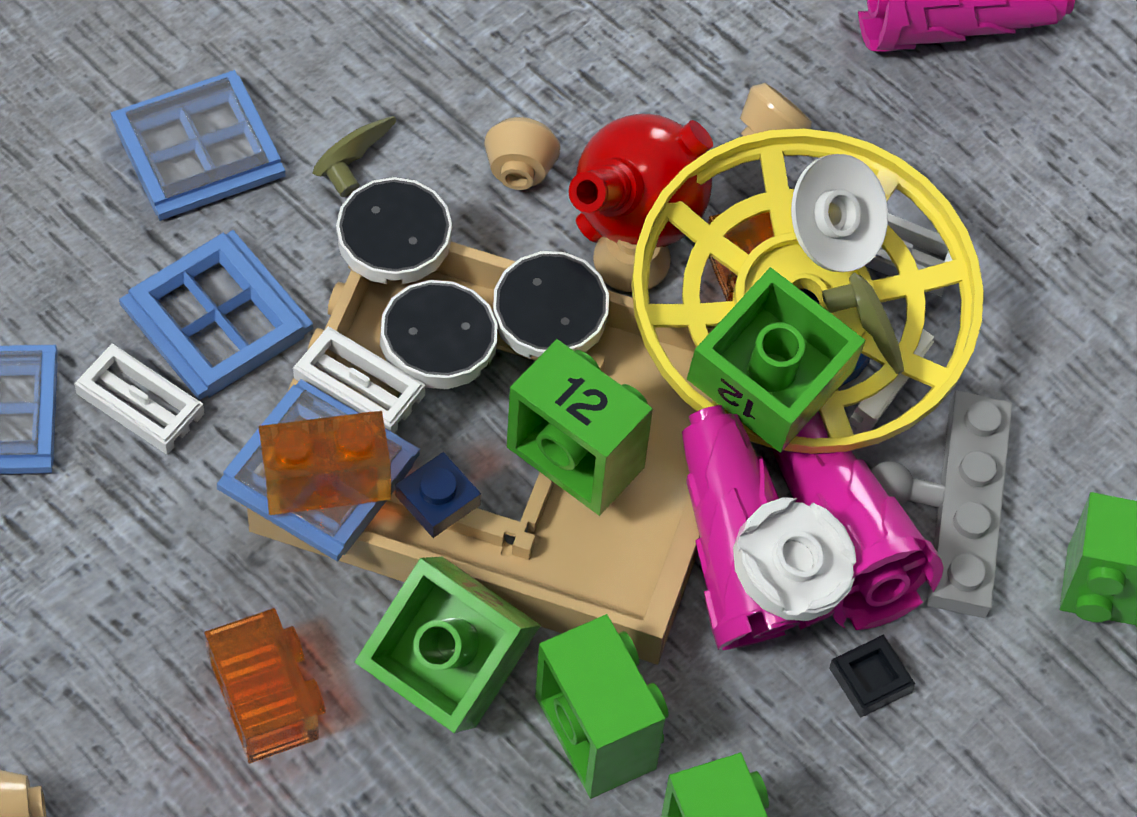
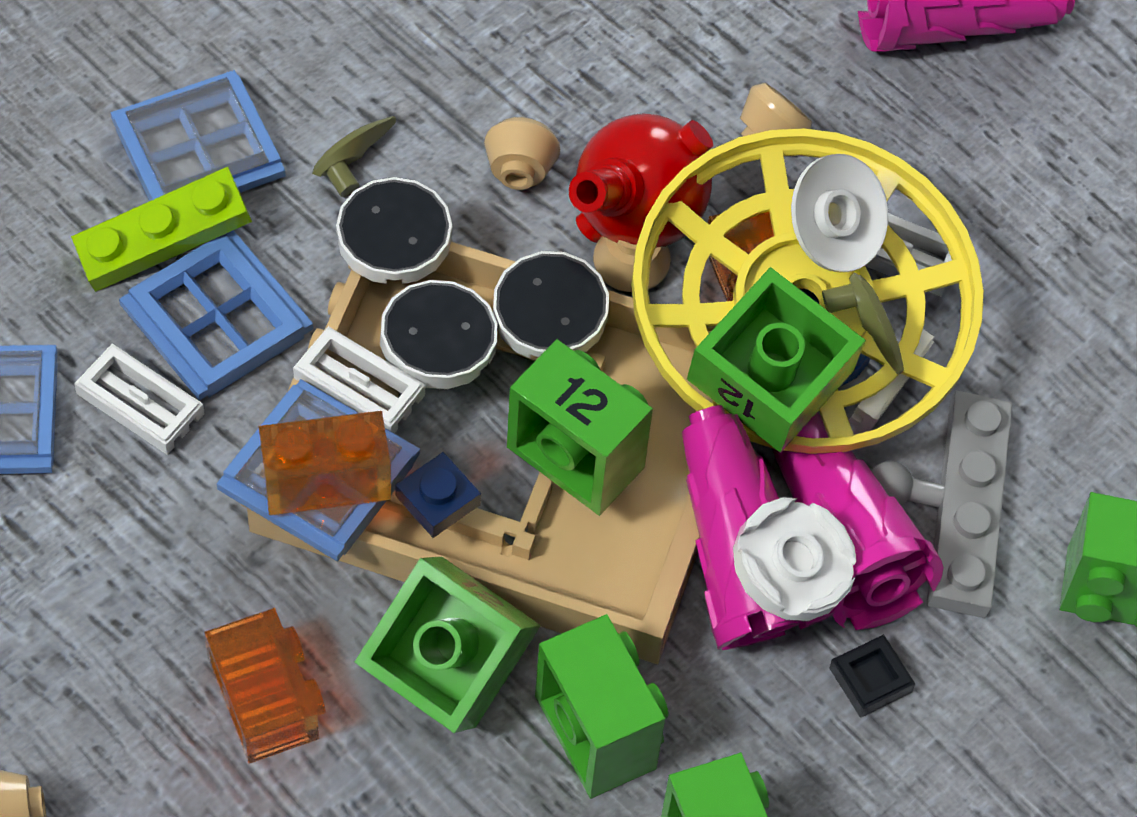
(161, 229): none -> lime plate

